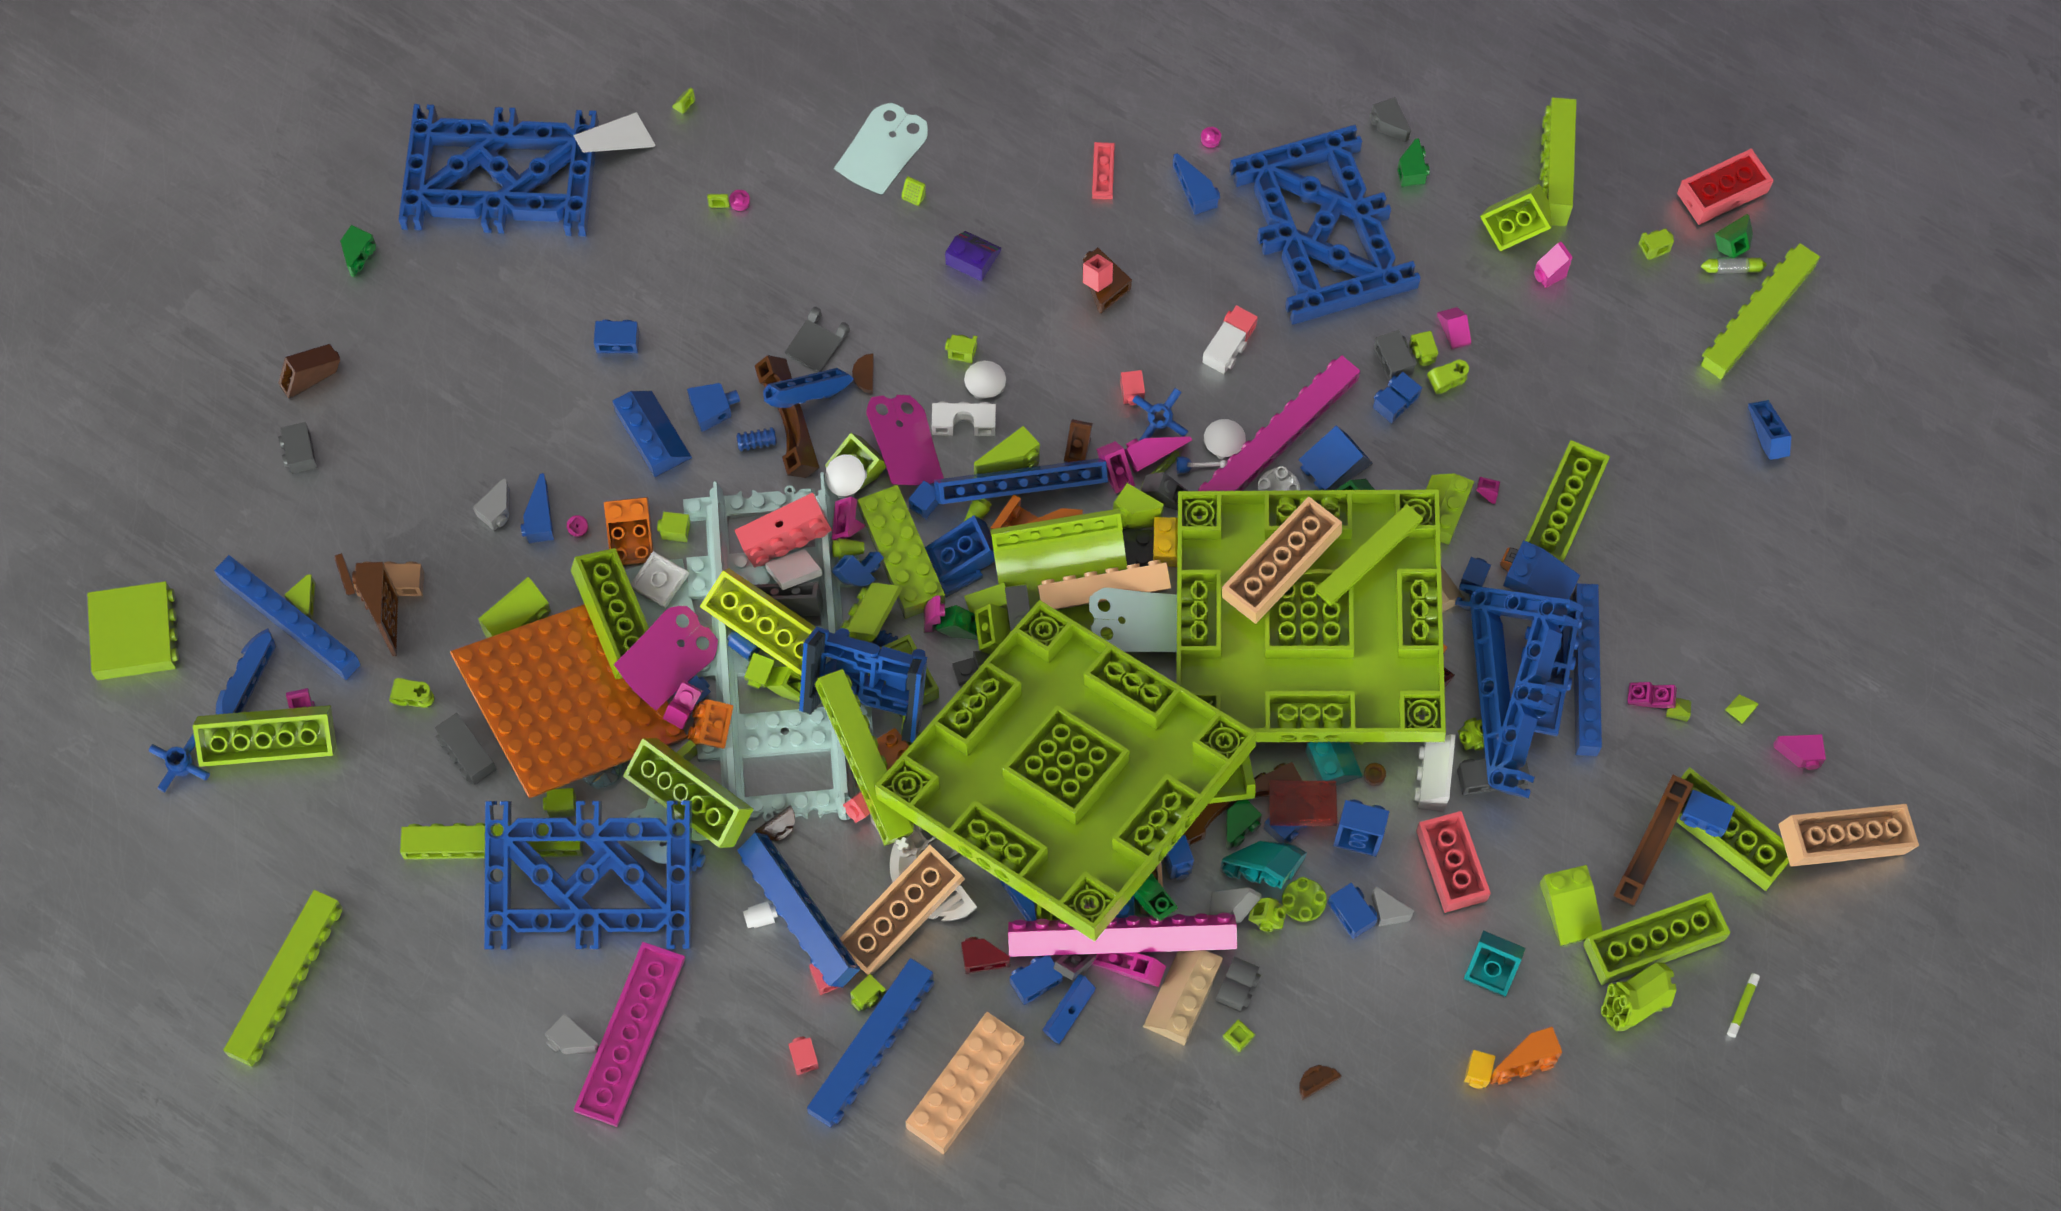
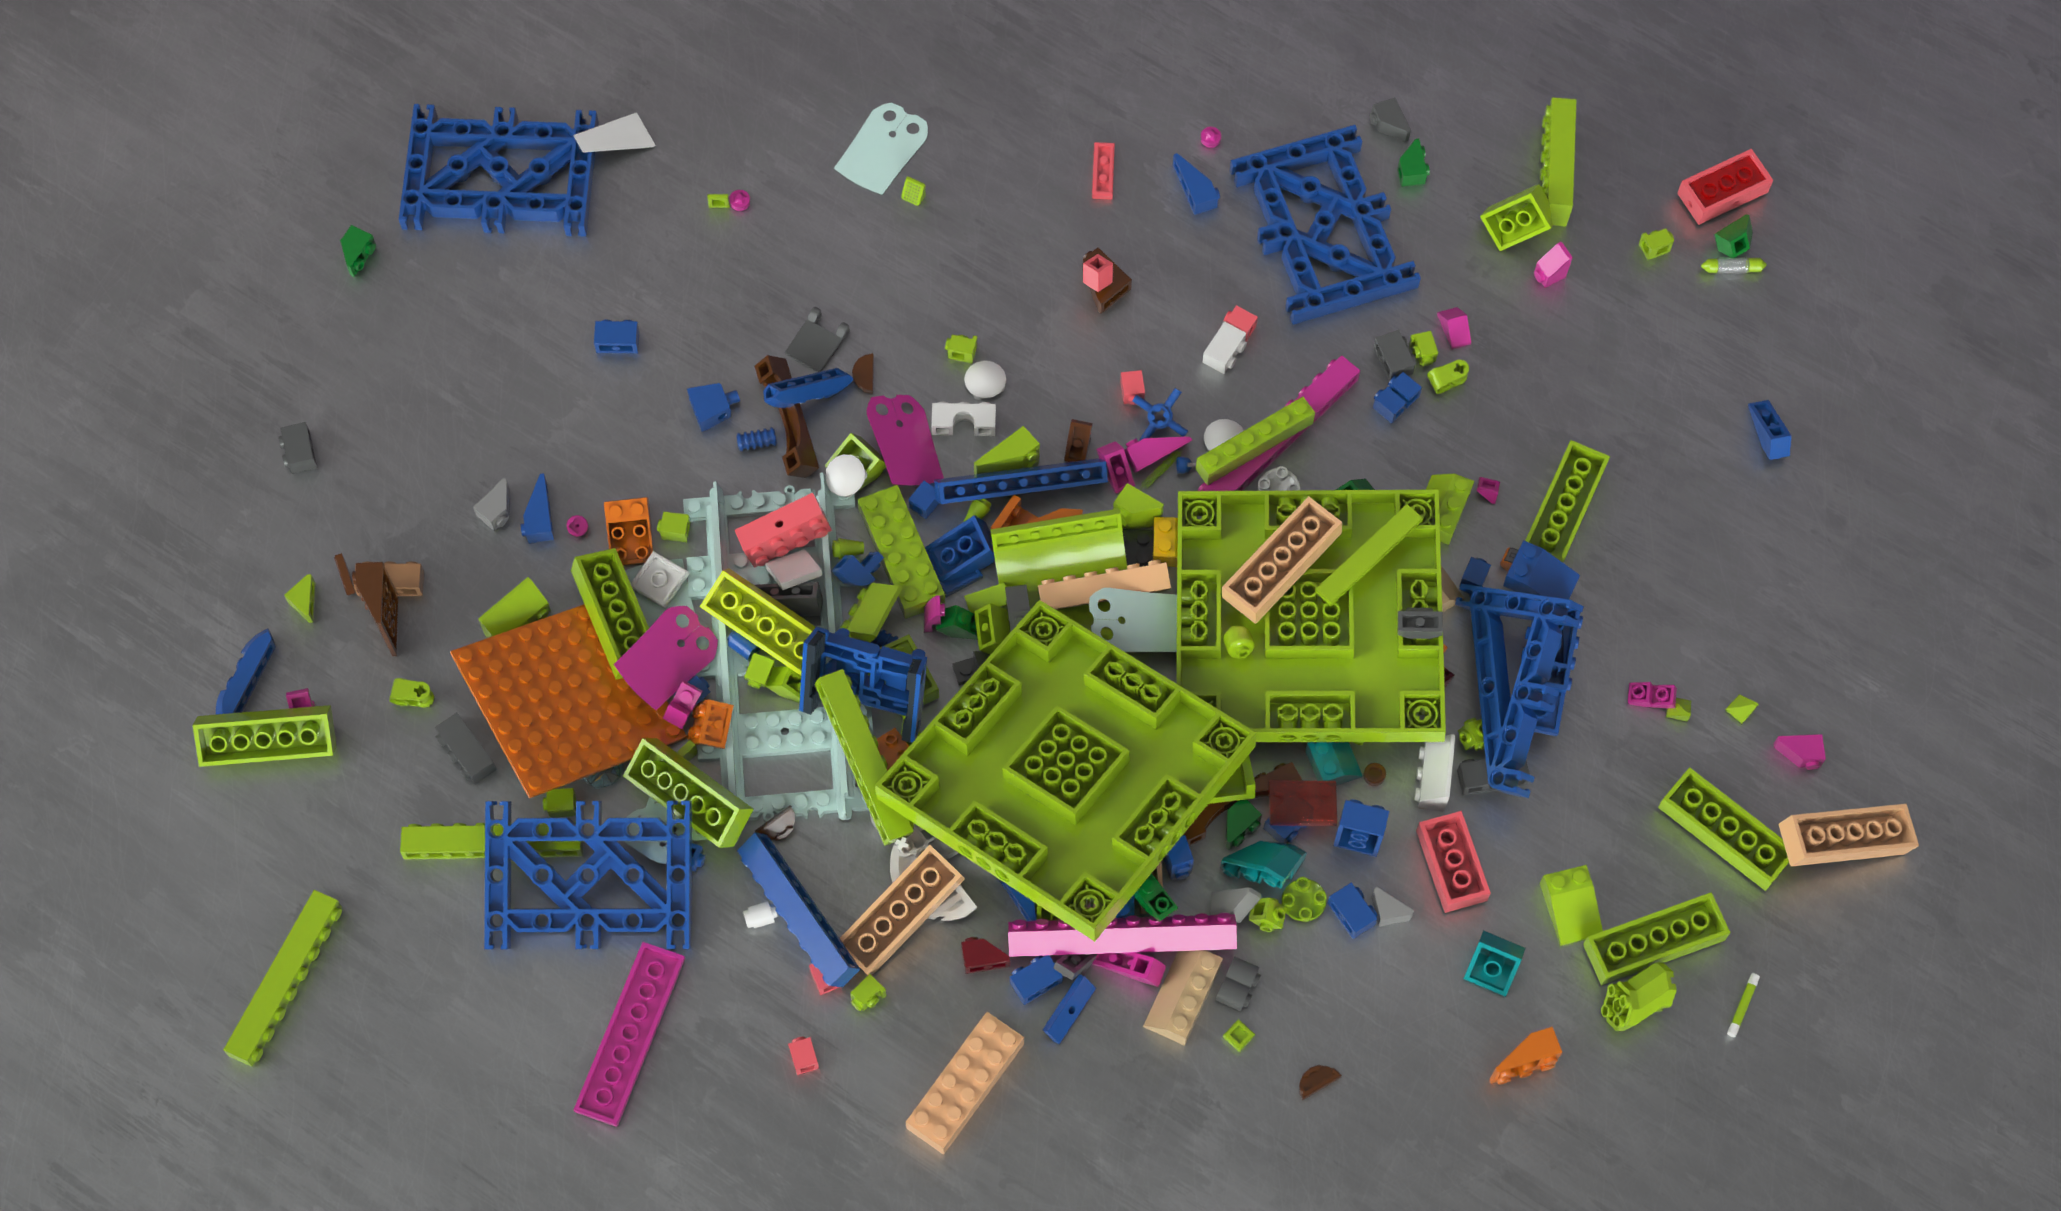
(132, 630): lime brick -> none
(186, 763): blue bar -> none
(287, 617): blue brick -> none
(307, 369): reddish brown slope -> none
(570, 1038): light grey slope -> none
(651, 431): blue slope -> none
(684, 101): lime slope -> none
(844, 519): dark pink slope -> none
(856, 807): coral brick -> none
(870, 1043): blue brick -> none
(971, 255): dark purple slope -> none
(1162, 488): dark grey slope -> none
(1238, 642): none -> lime head
(1255, 440): none -> lime brick
(1334, 460): blue slope -> none
(1420, 623): none -> dark grey slope
(1479, 1069): yellow brick -> none
(1587, 674): blue brick -> none
(1653, 840): reddish brown arch -> none
(1707, 813): blue brick -> none
(1760, 311): lime brick -> none

